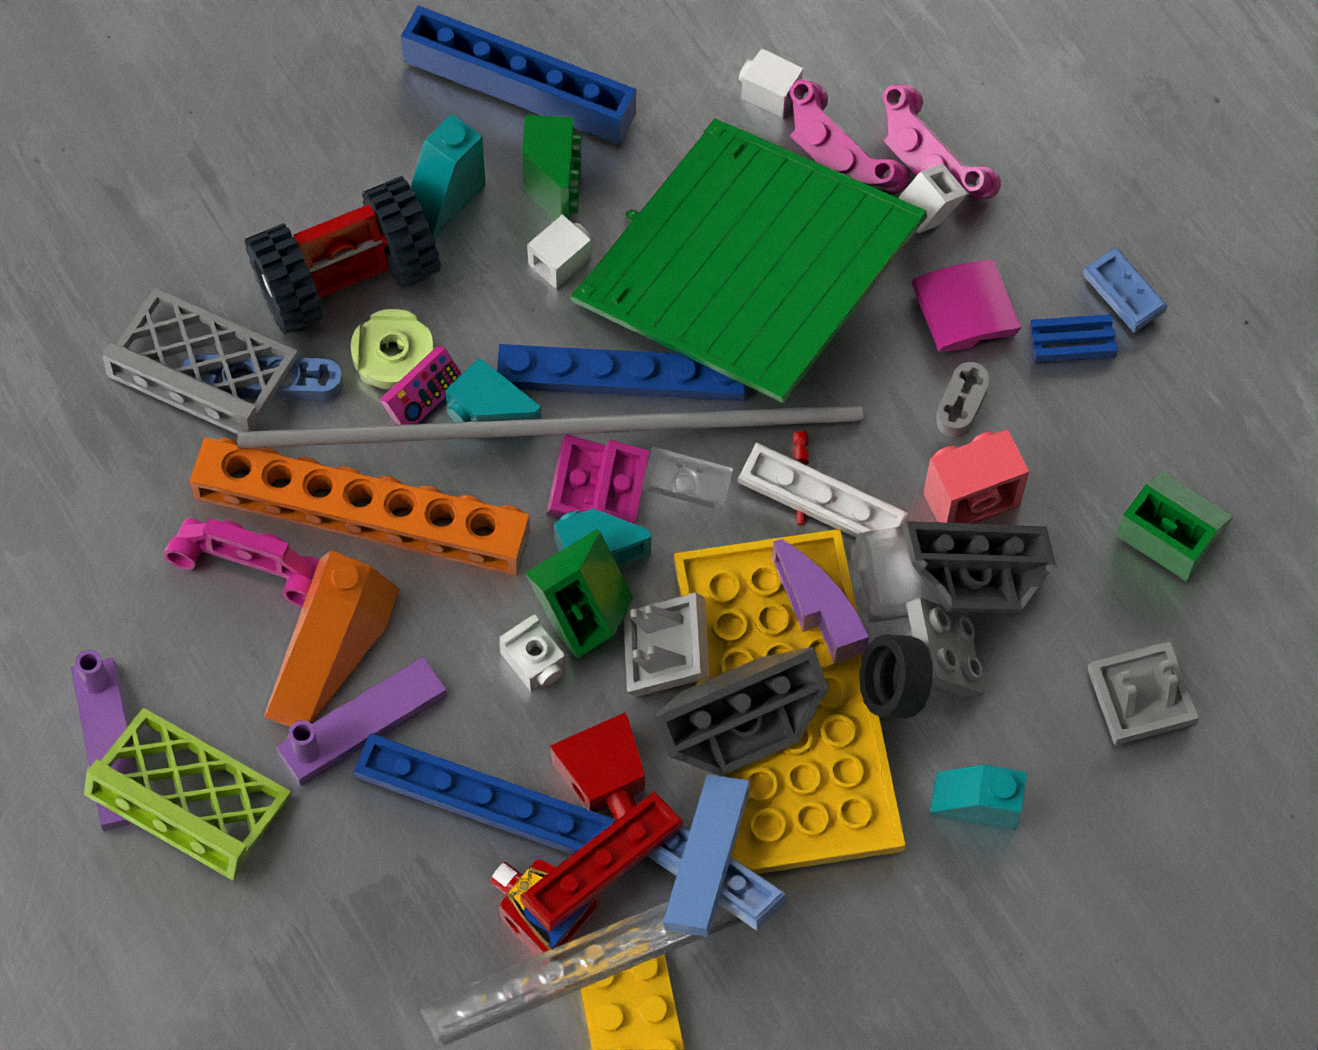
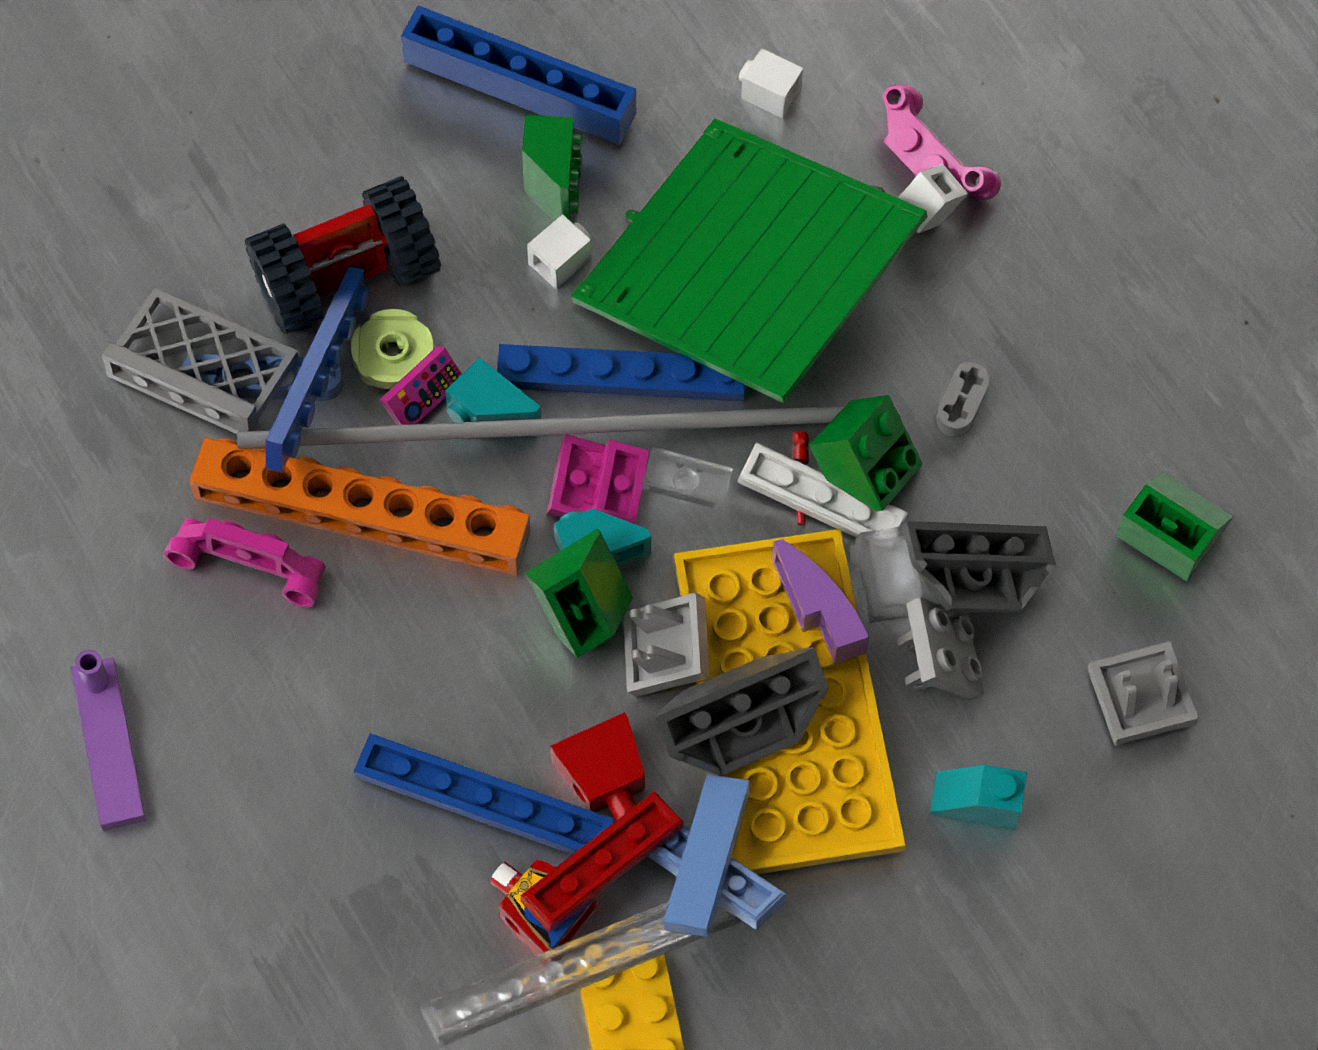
(173, 823): lime fence -> none
(313, 374): none -> blue plate
(336, 628): orange wedge -> none
(346, 729): medium lavender piece -> none
(448, 172): teal slope -> none
(532, 670): white brick -> none
(833, 147): dark pink plate -> none
(867, 451): none -> green slope
(913, 676): black tyre -> none
(966, 305): dark pink slope -> none
(976, 479): coral brick -> none
(1073, 331): blue tile -> none
(1125, 289): medium blue plate -> none

